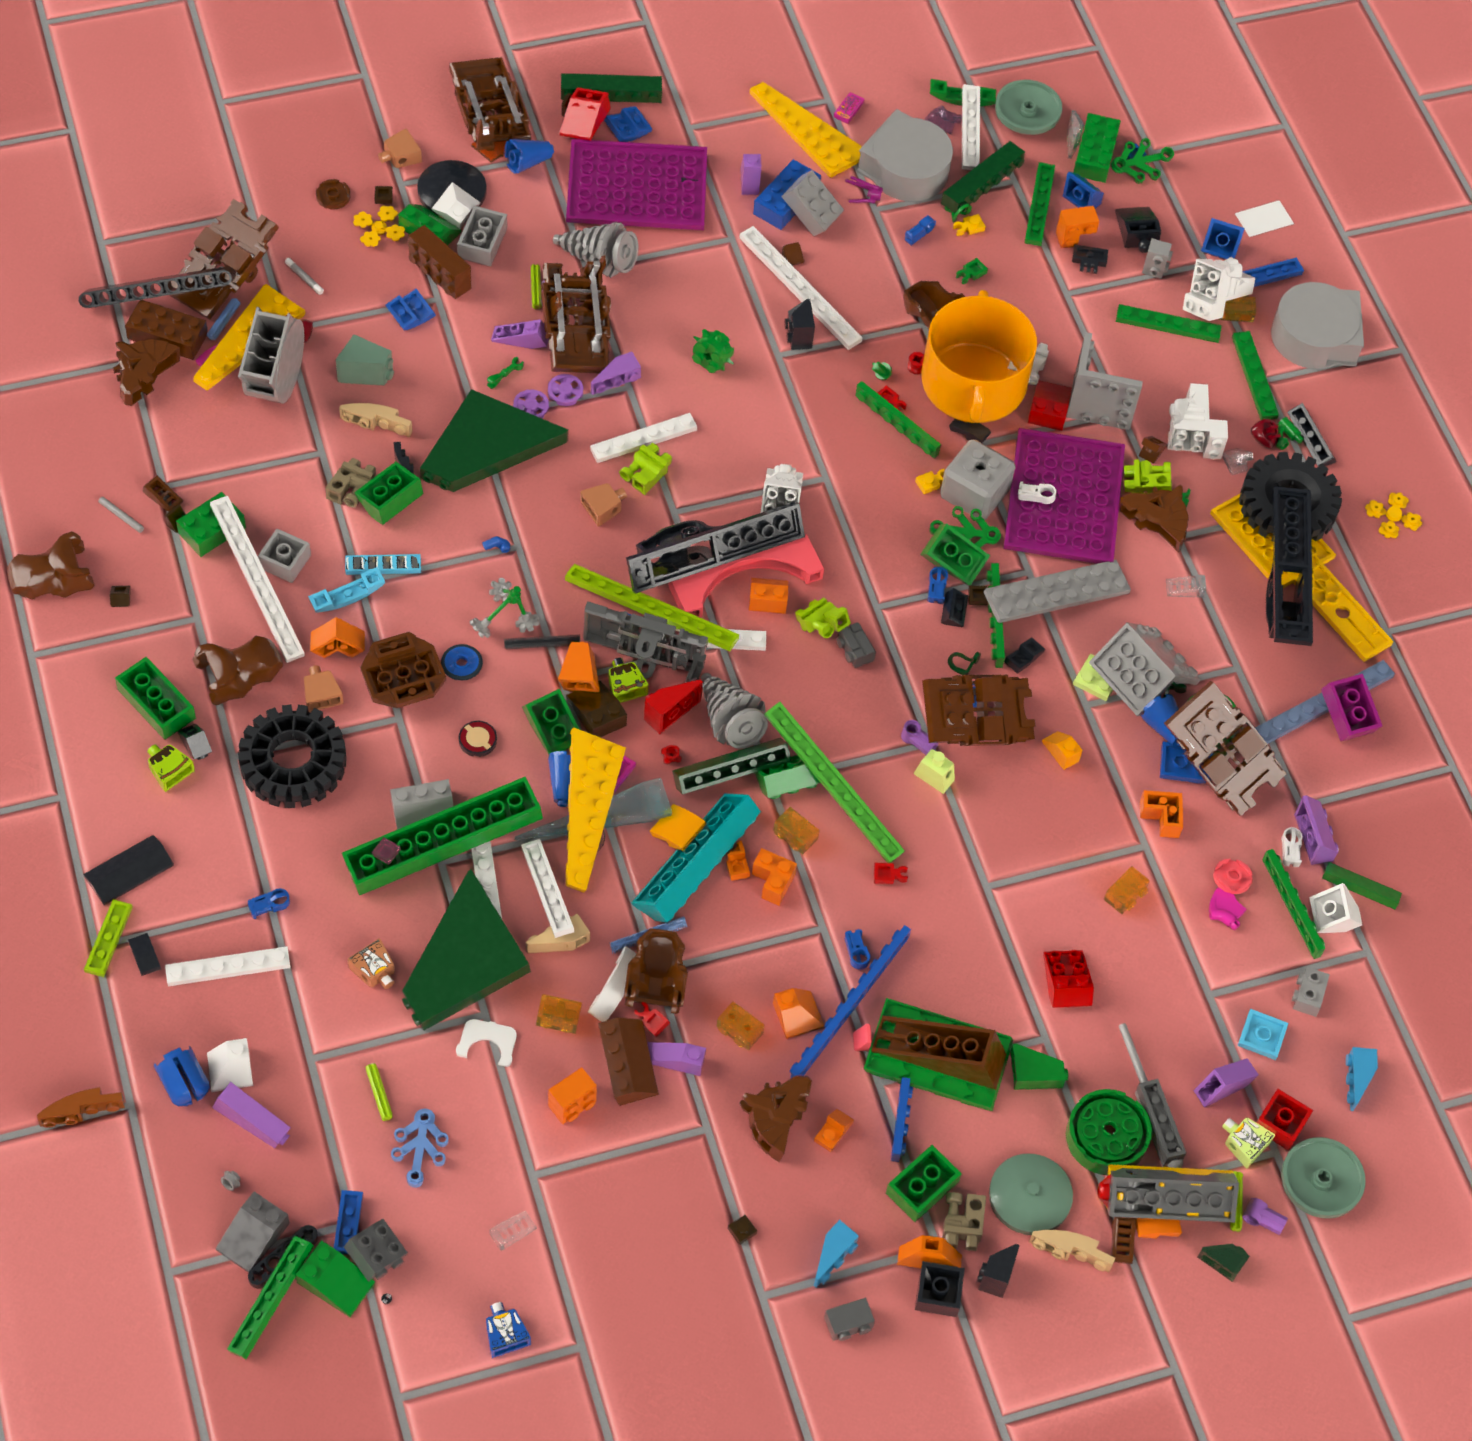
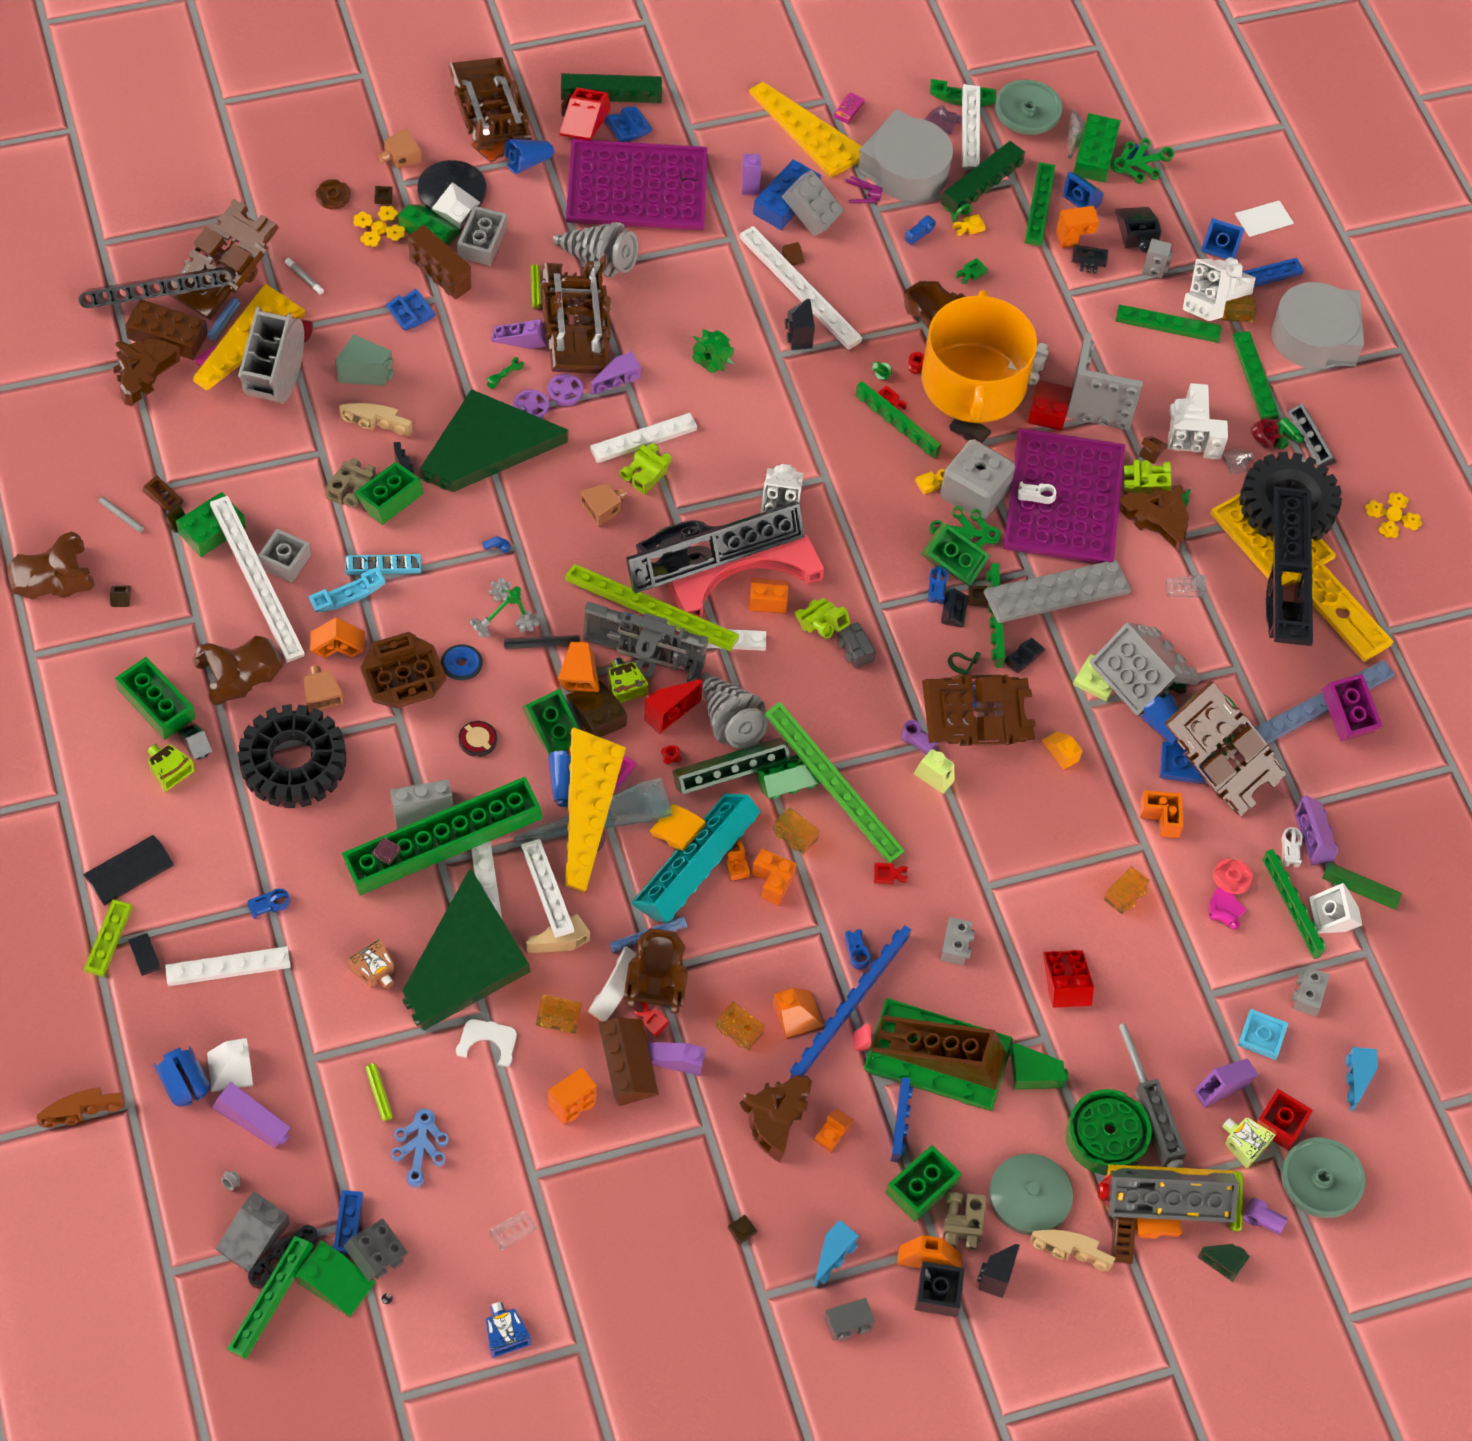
(956, 941): none -> light grey brick

